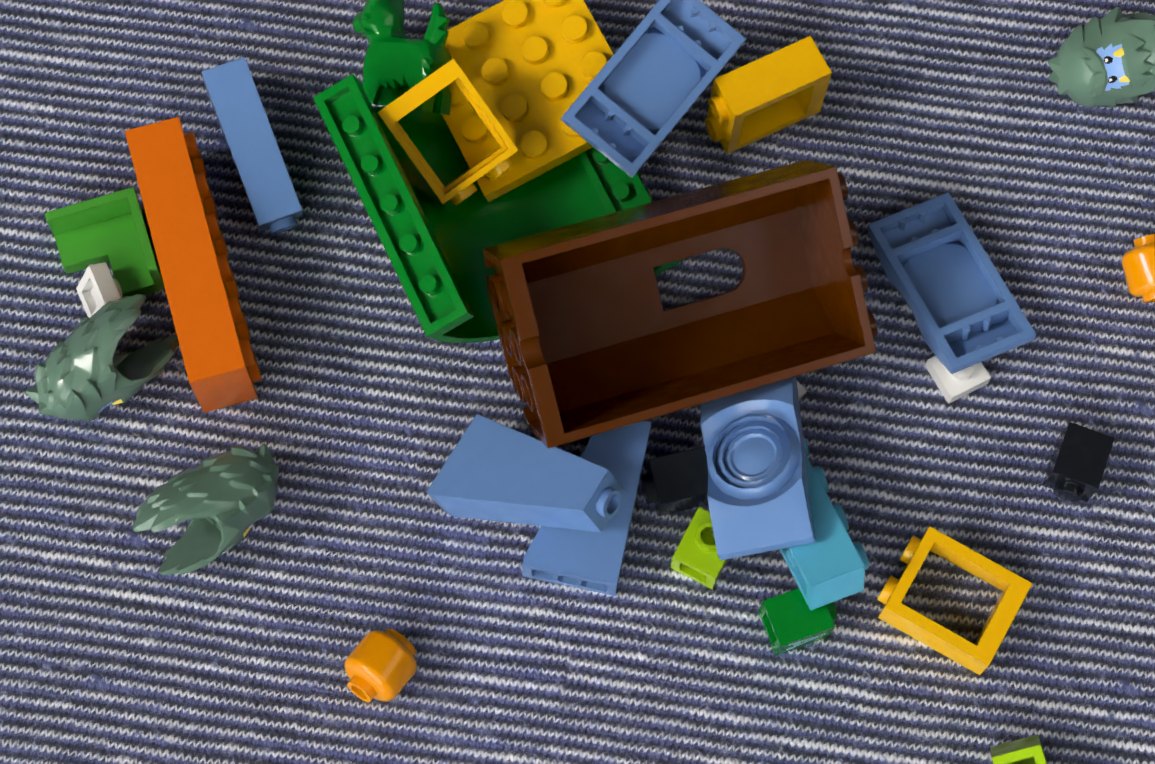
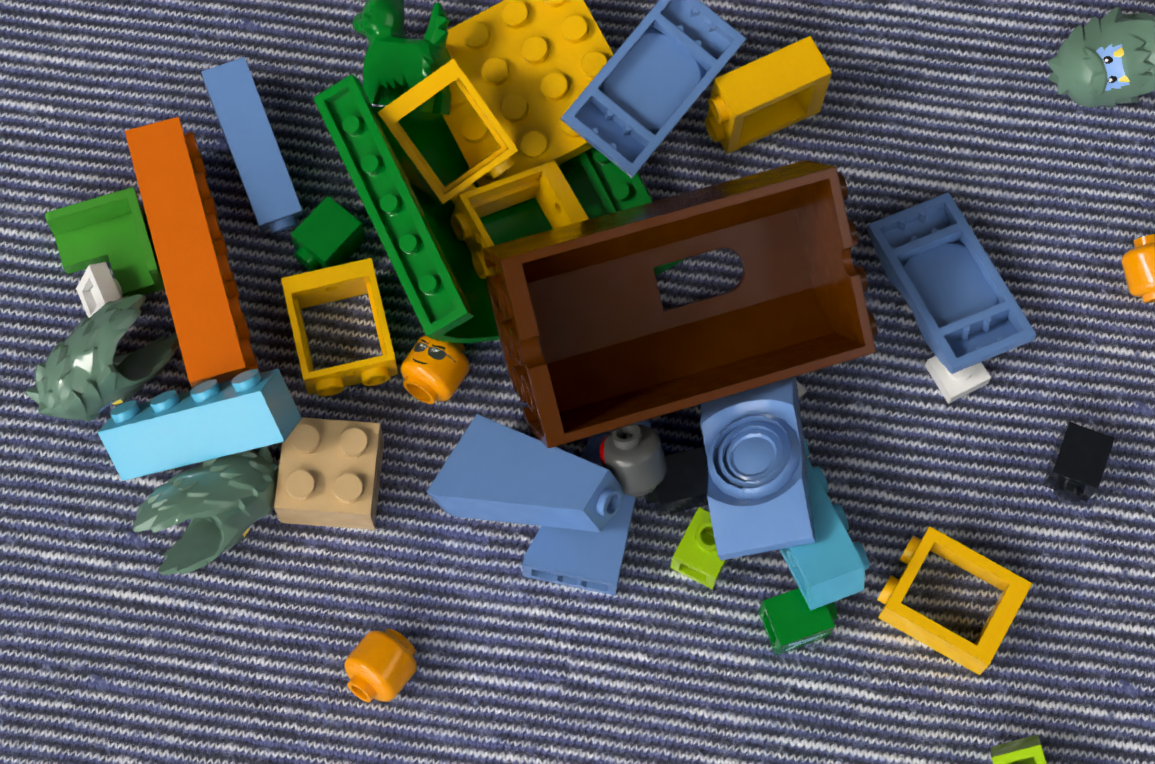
(200, 423): none -> medium azure brick
(327, 236): none -> green brick
(329, 286): none -> yellow window
(330, 474): none -> tan brick
(434, 370): none -> light orange head
(541, 182): none -> yellow window
(634, 458): none -> dark grey head

